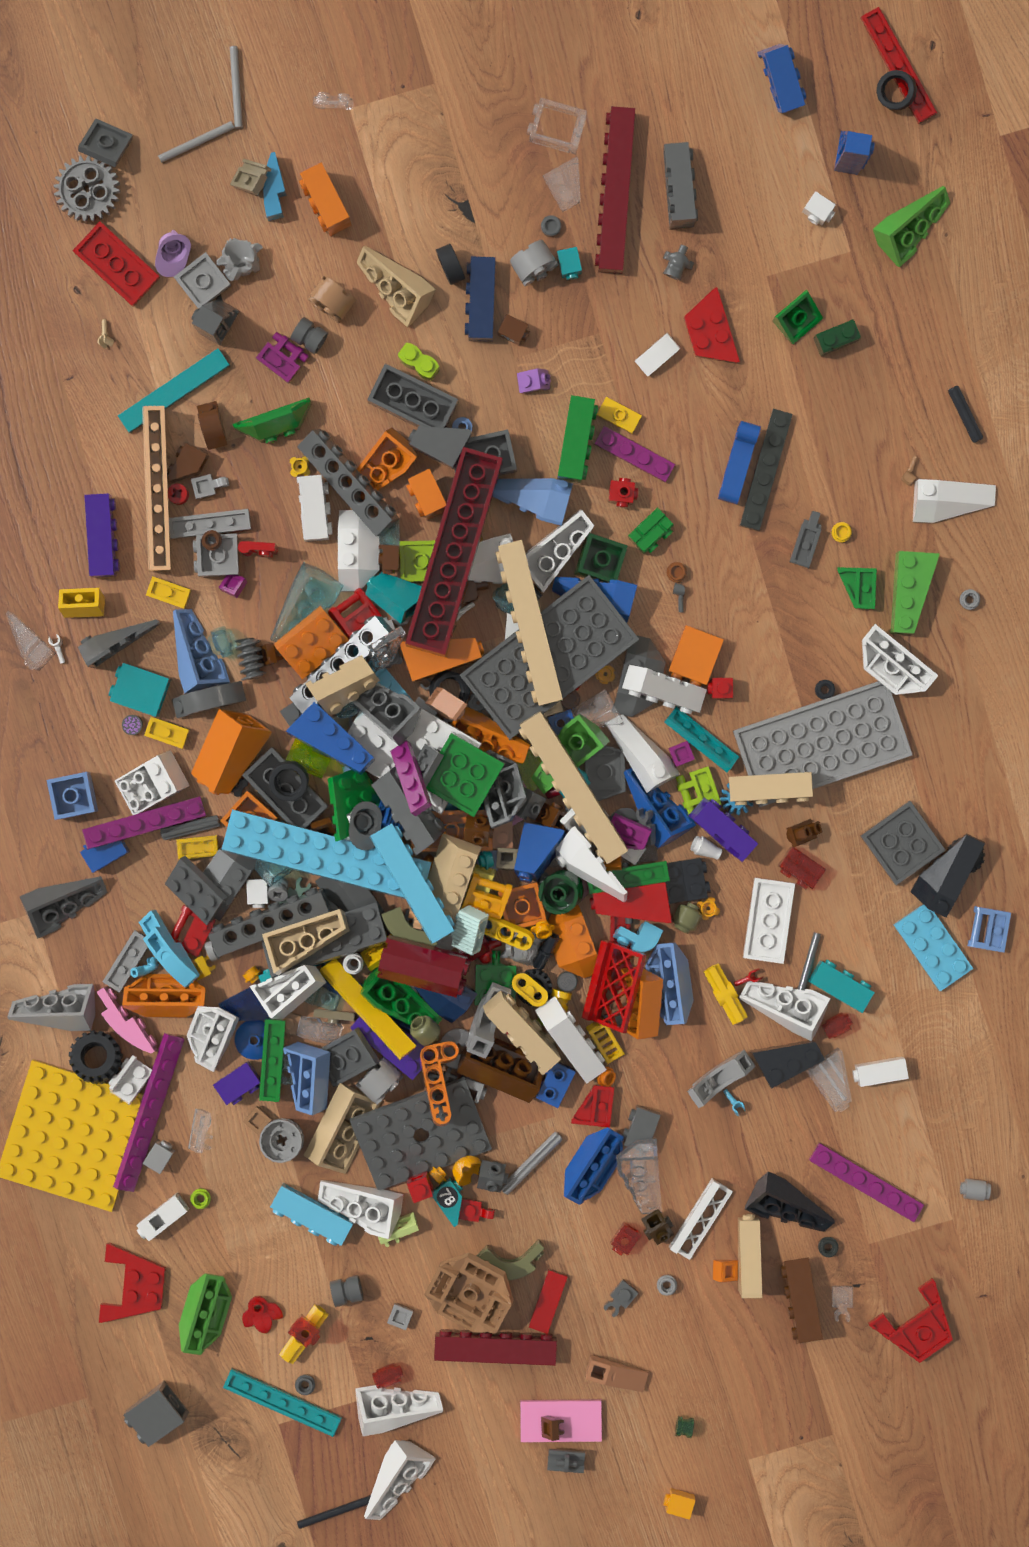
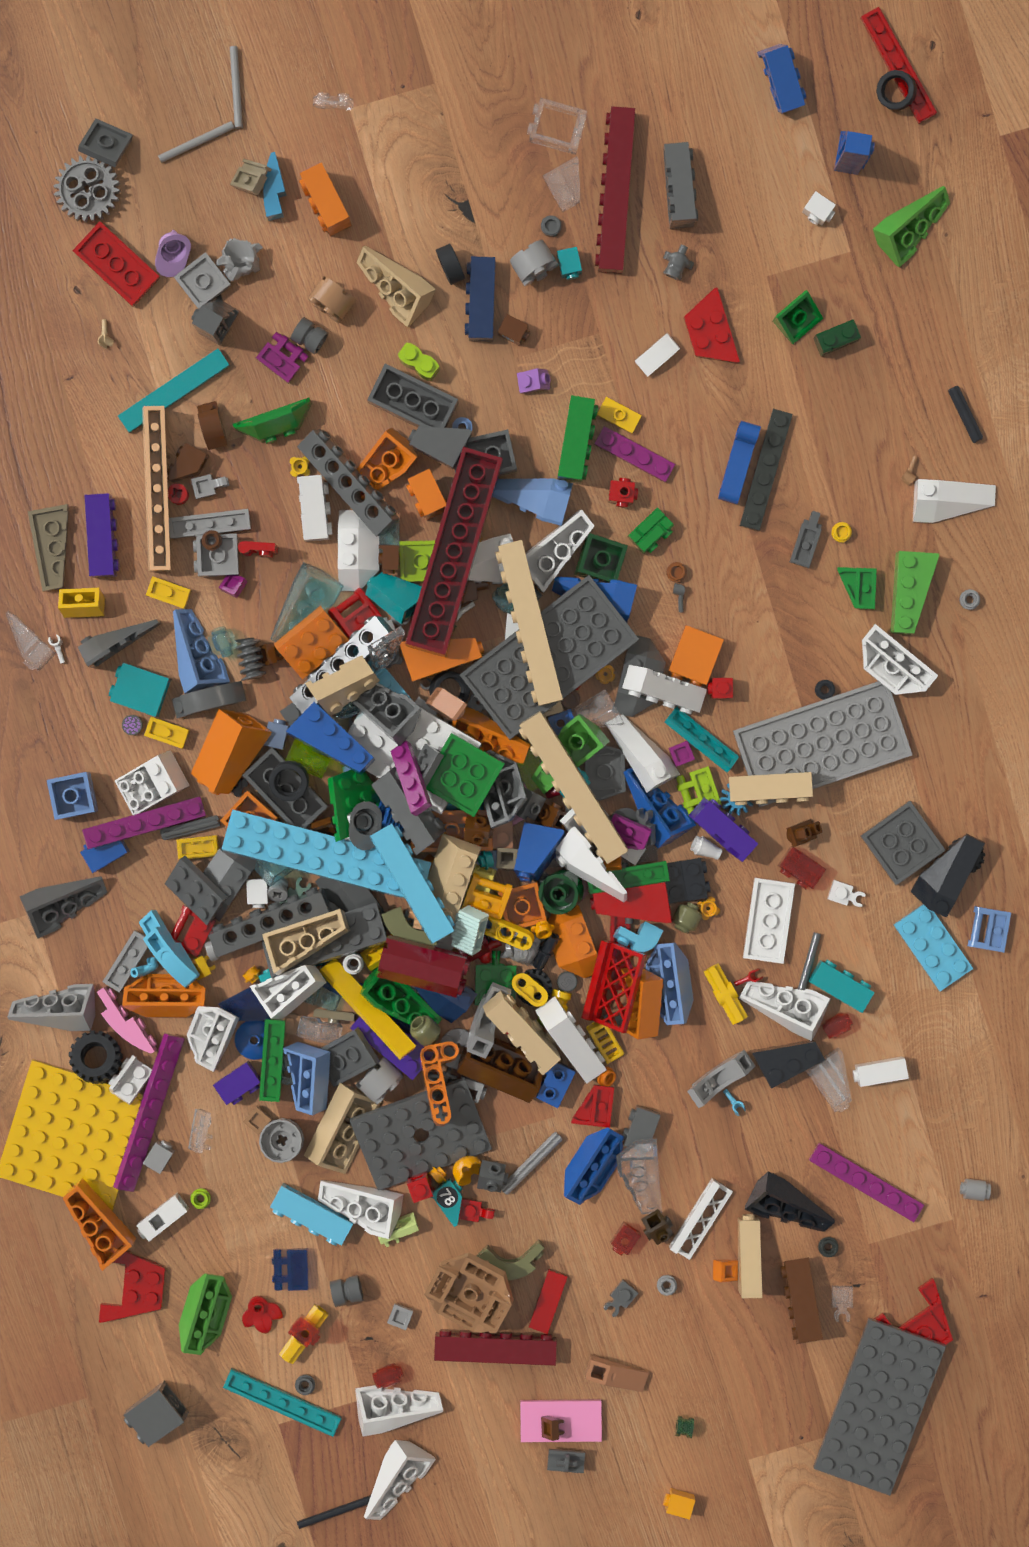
(50, 541): none -> dark tan wing
(98, 1224): none -> orange wedge
(279, 735): none -> sand blue brick
(296, 1268): none -> clear blue plate
(843, 893): none -> white plate
(879, 1406): none -> dark grey plate

